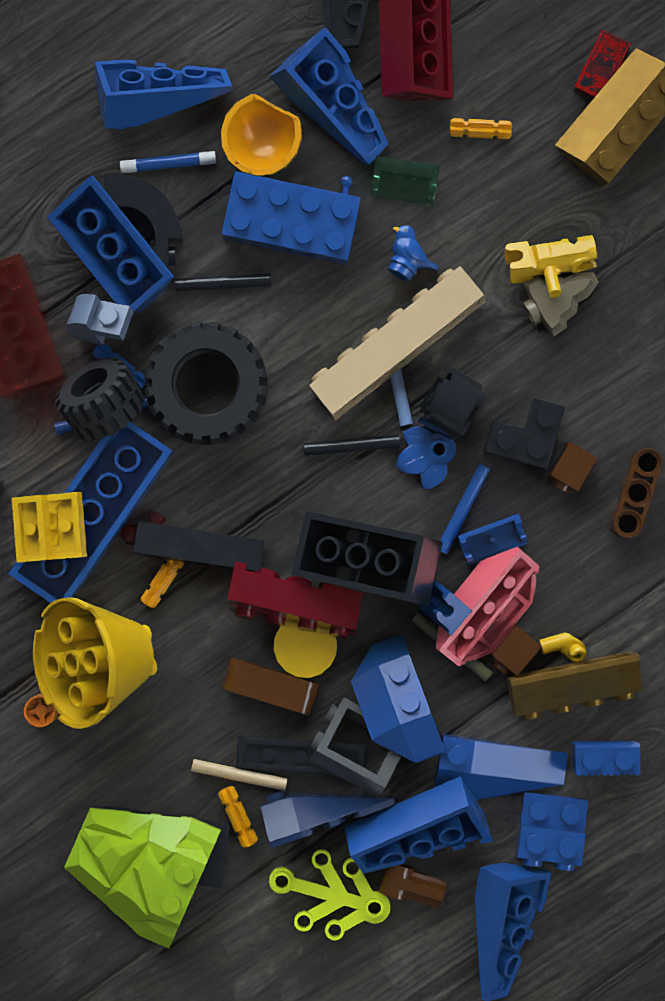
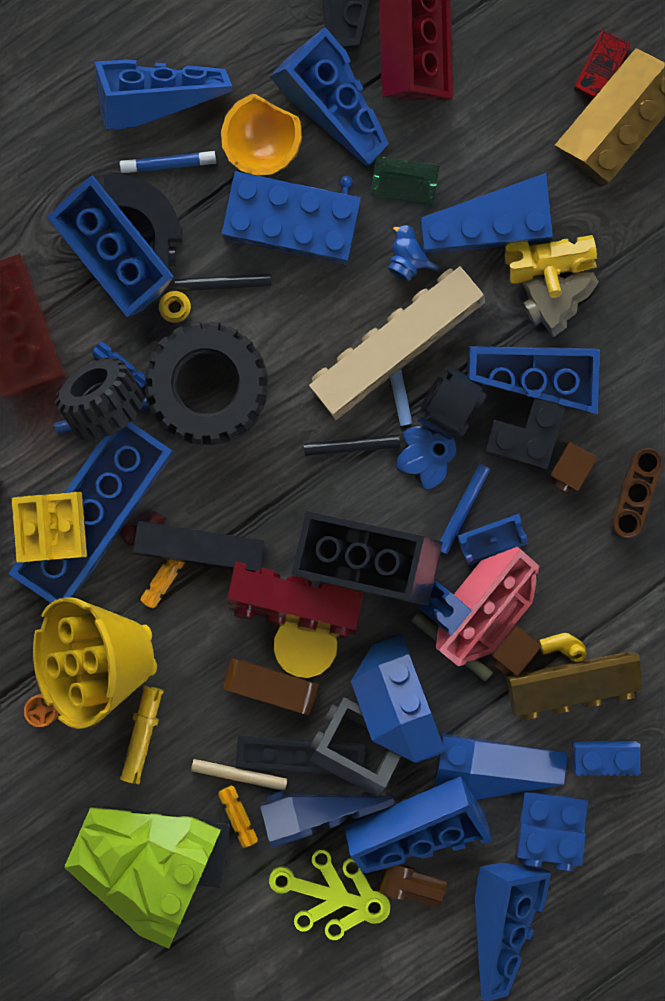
(96, 319): sand blue brick -> none
(141, 734): none -> yellow pin
(167, 299): none -> yellow plate
(480, 128): light orange axle -> none
(491, 220): none -> blue wedge
(545, 373): none -> blue wedge

